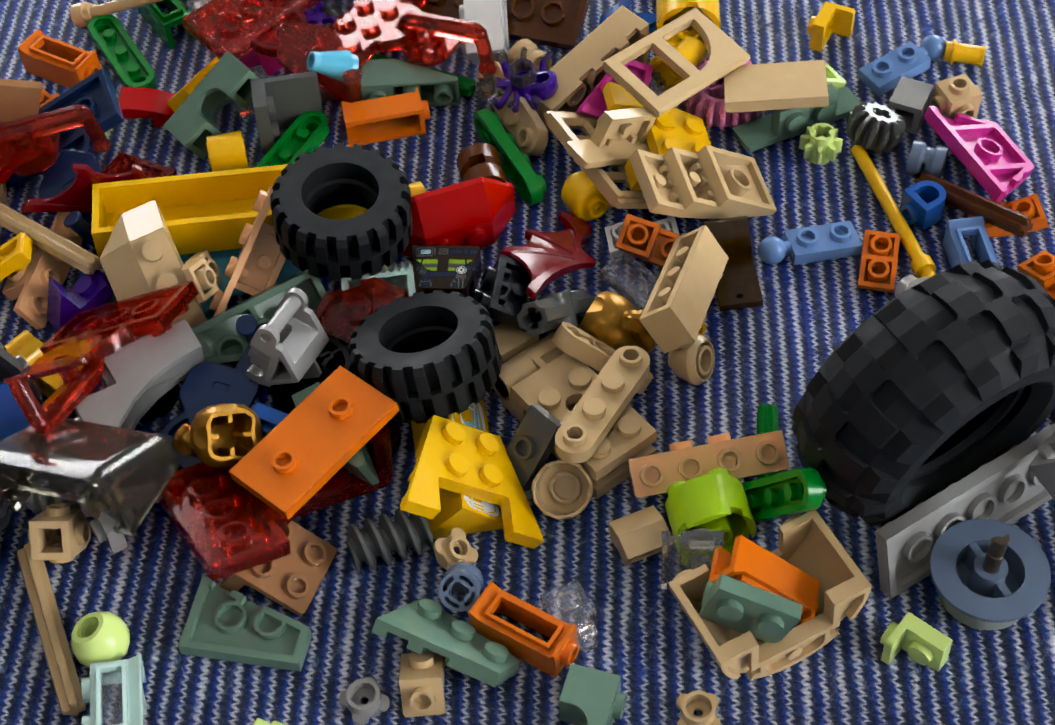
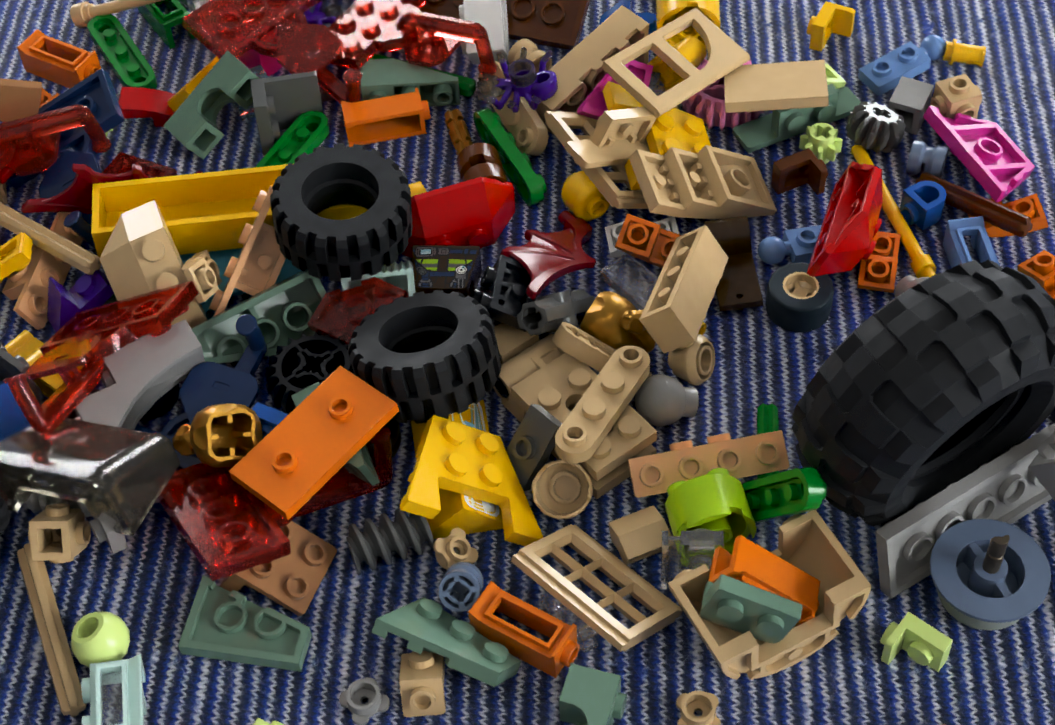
(227, 151): yellow piece -> none
(300, 339): light grey piece -> none
(332, 63): medium azure cone -> none
(457, 130): none -> pearl gold axle
(592, 613): none -> tan piece
(665, 400): none -> light grey piece
(797, 299): none -> black wheel
(799, 170): none -> reddish brown bracket
(849, 221): none -> red wedge

